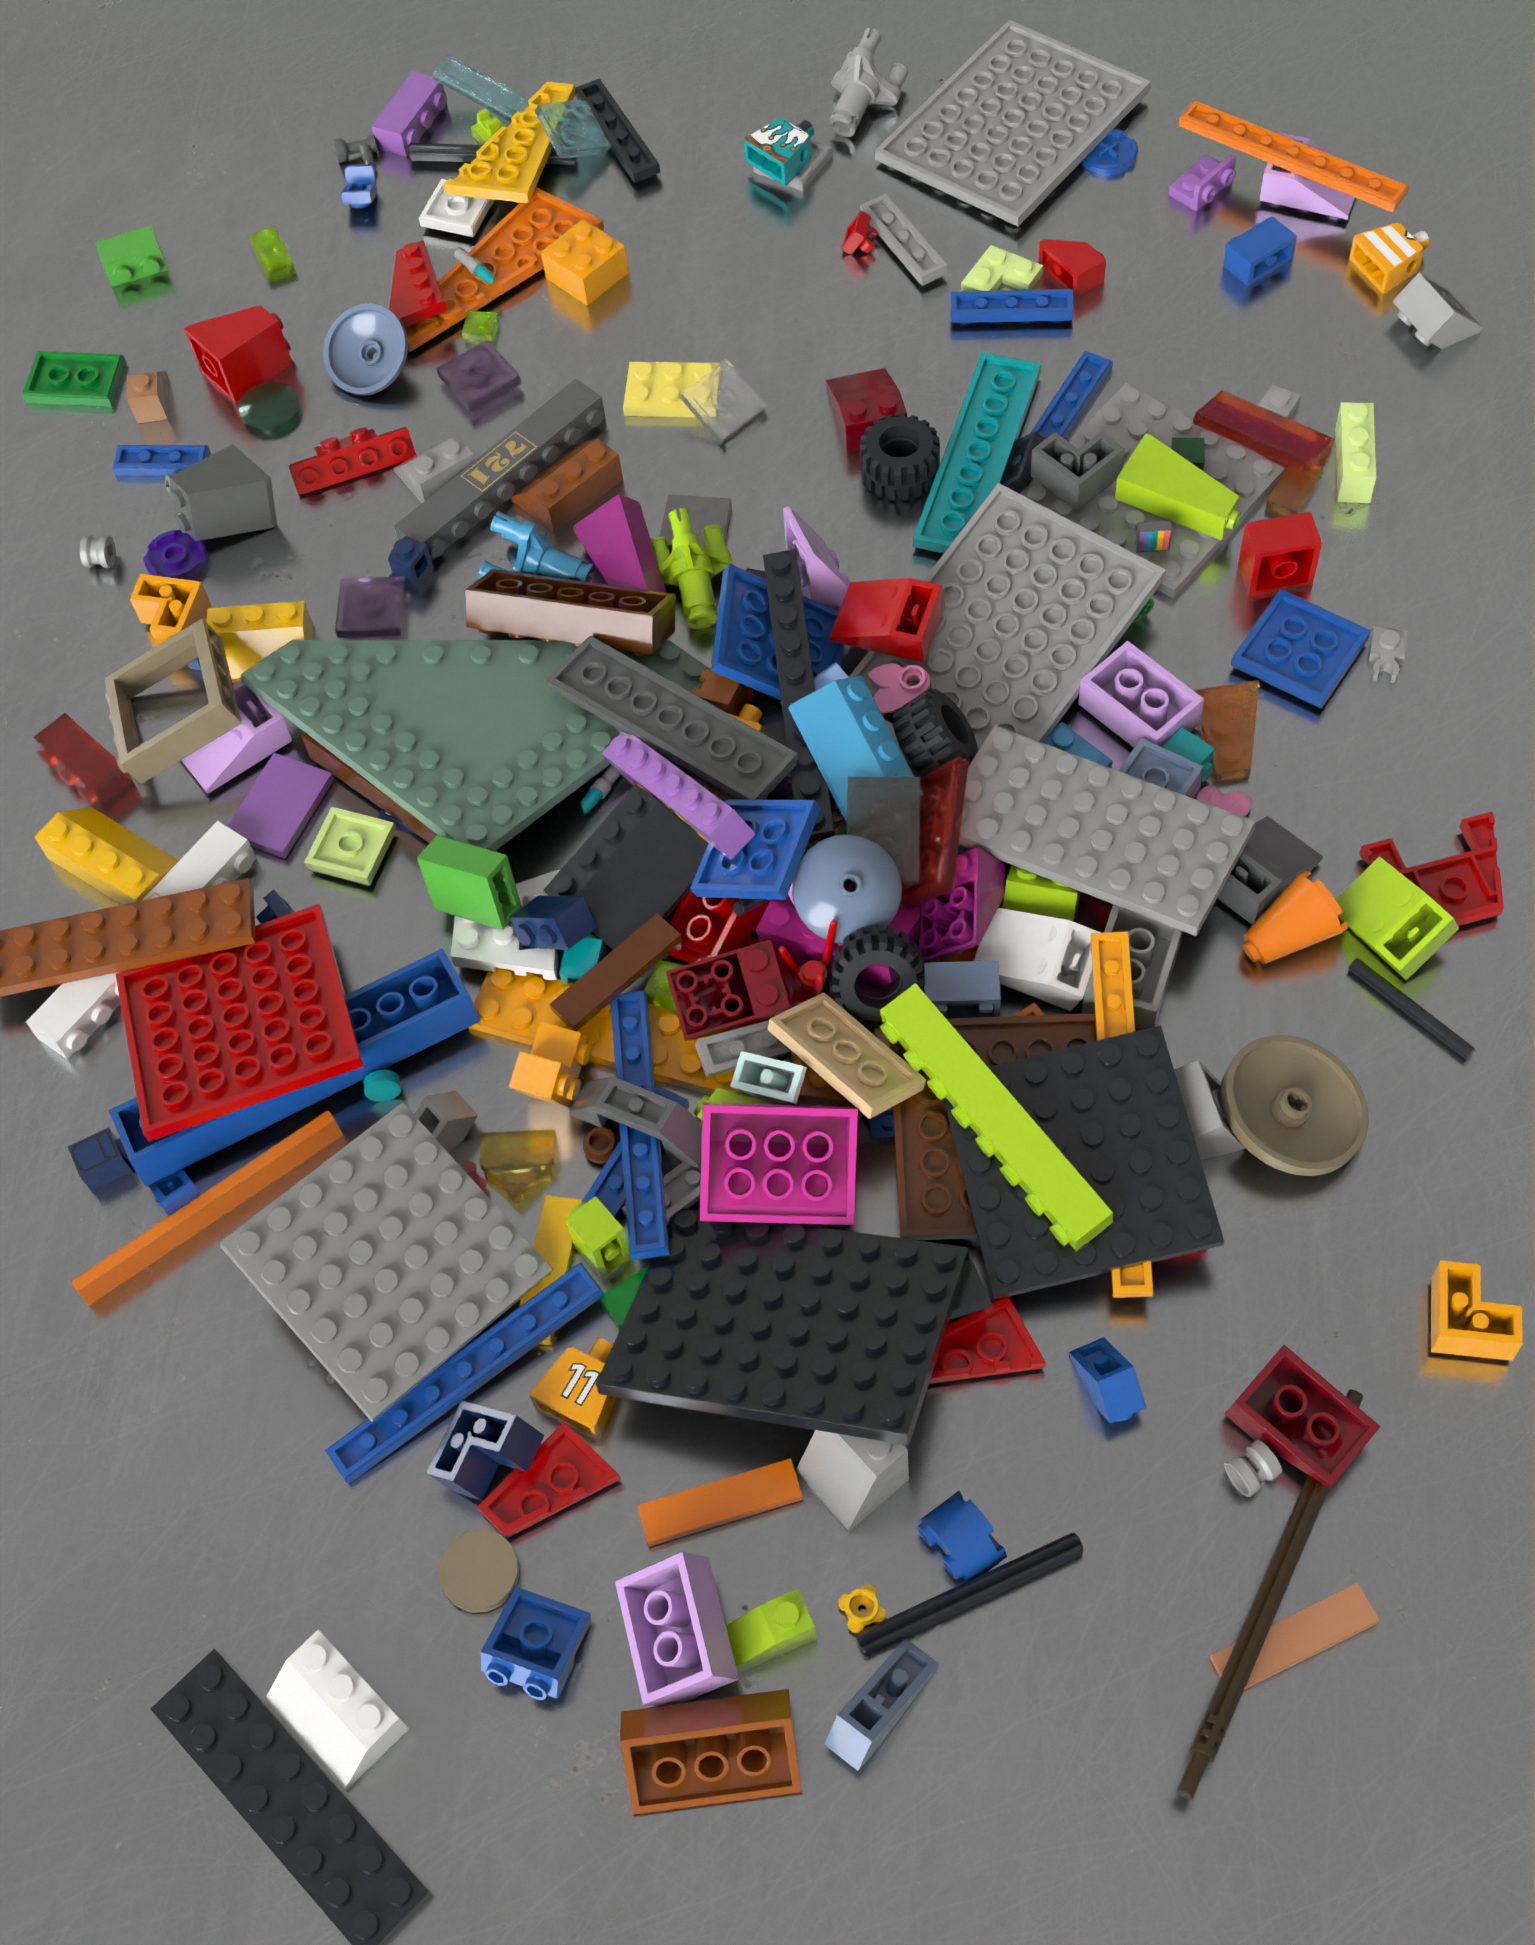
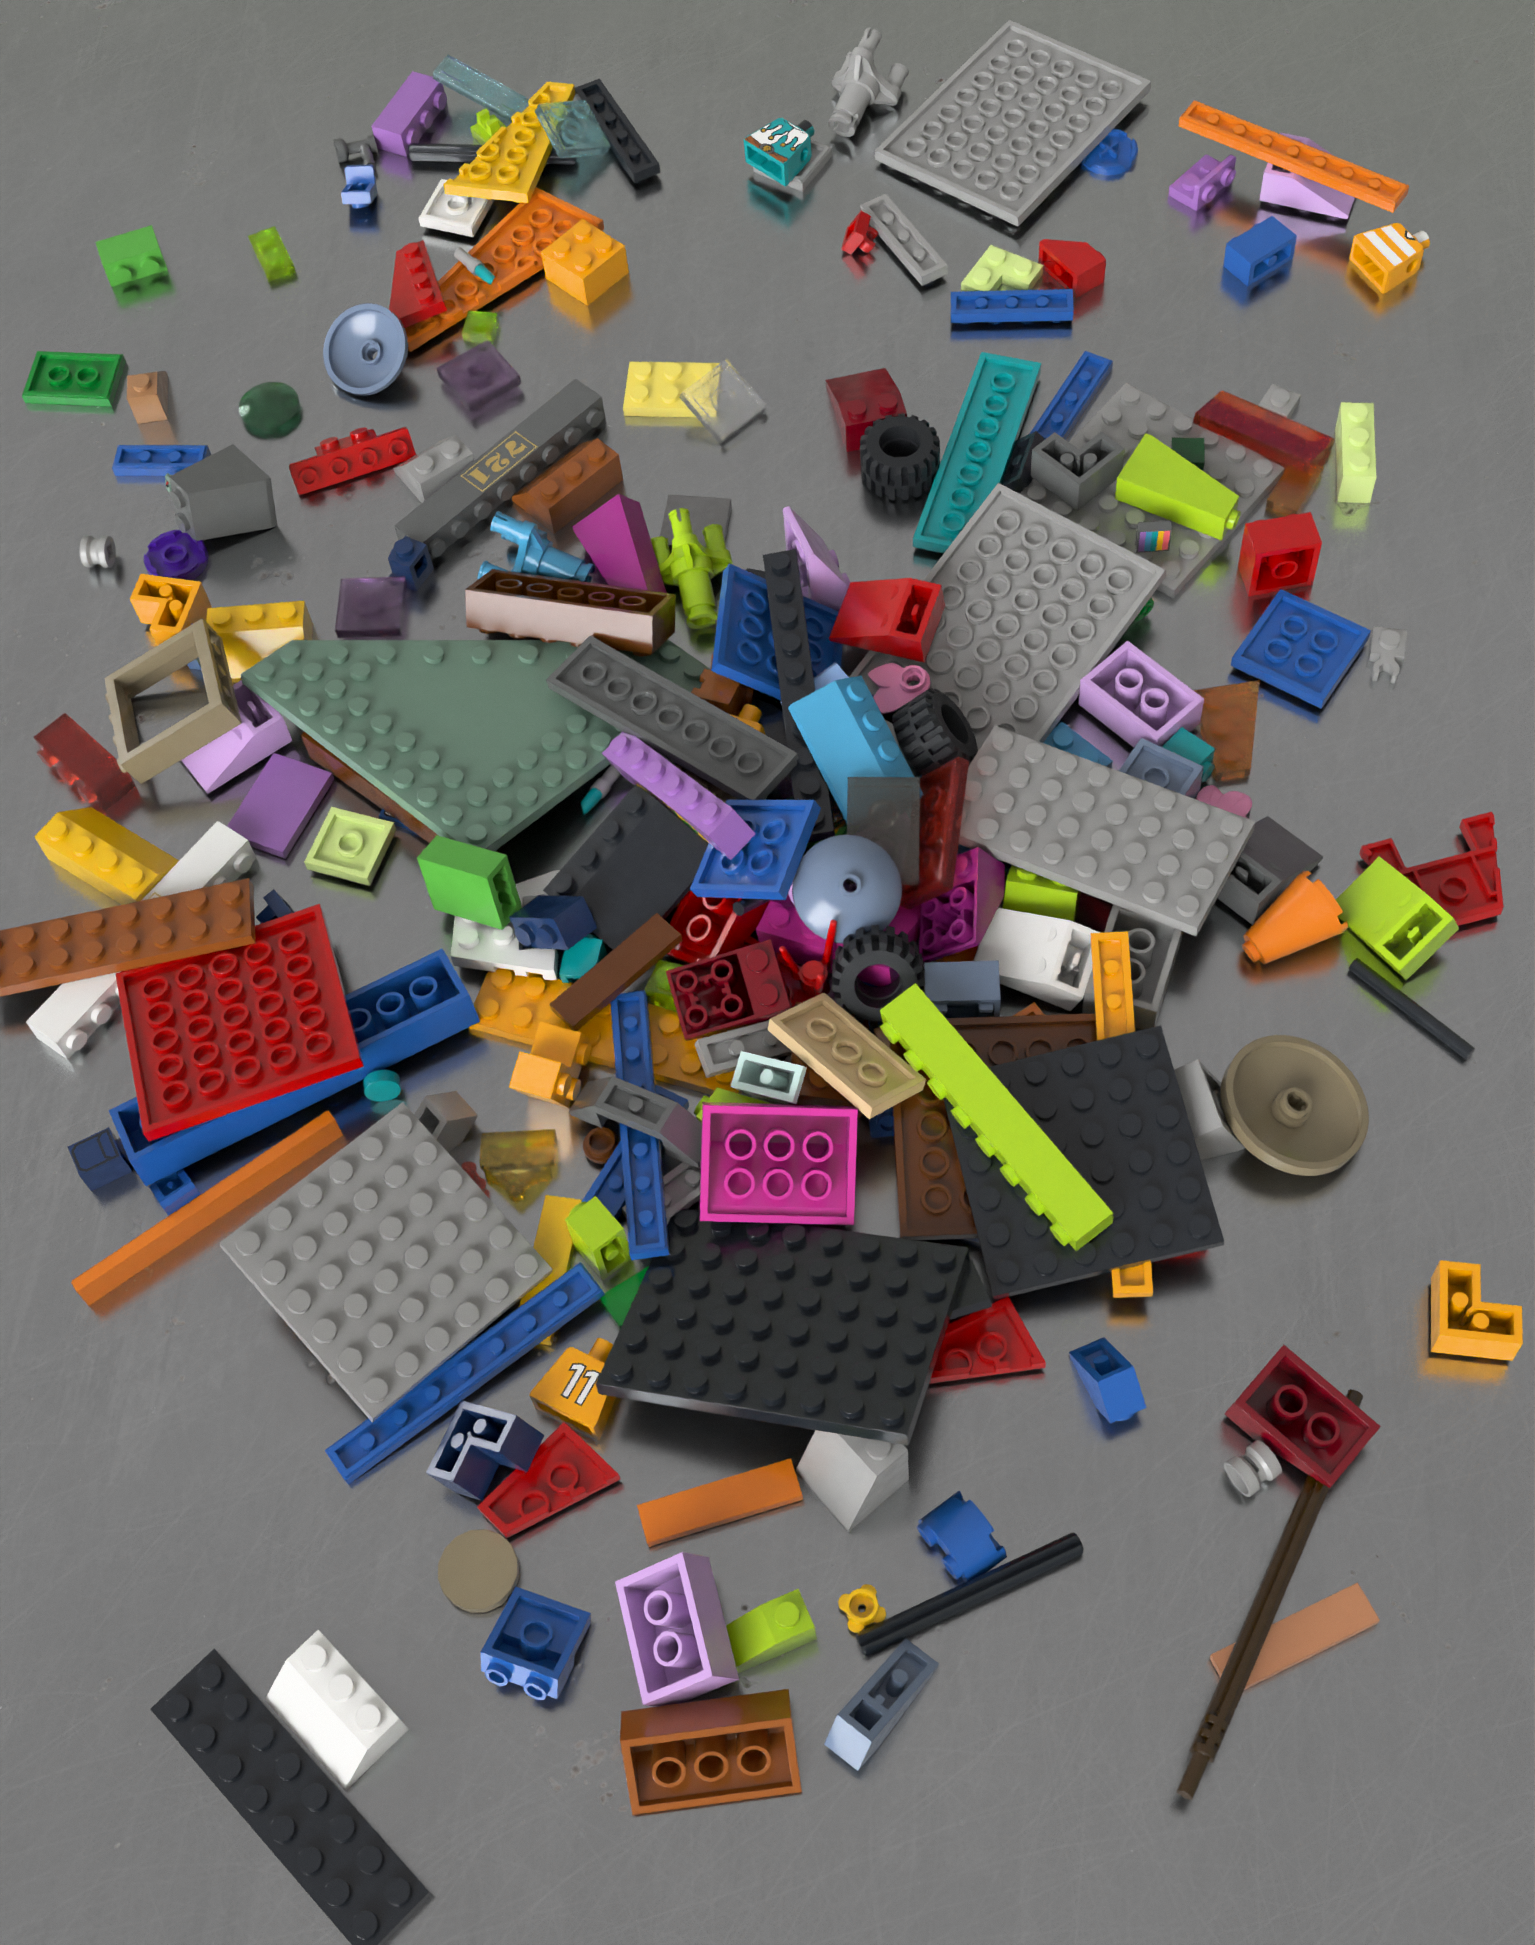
(240, 349): red slope -> none
(1435, 313): slope -> none

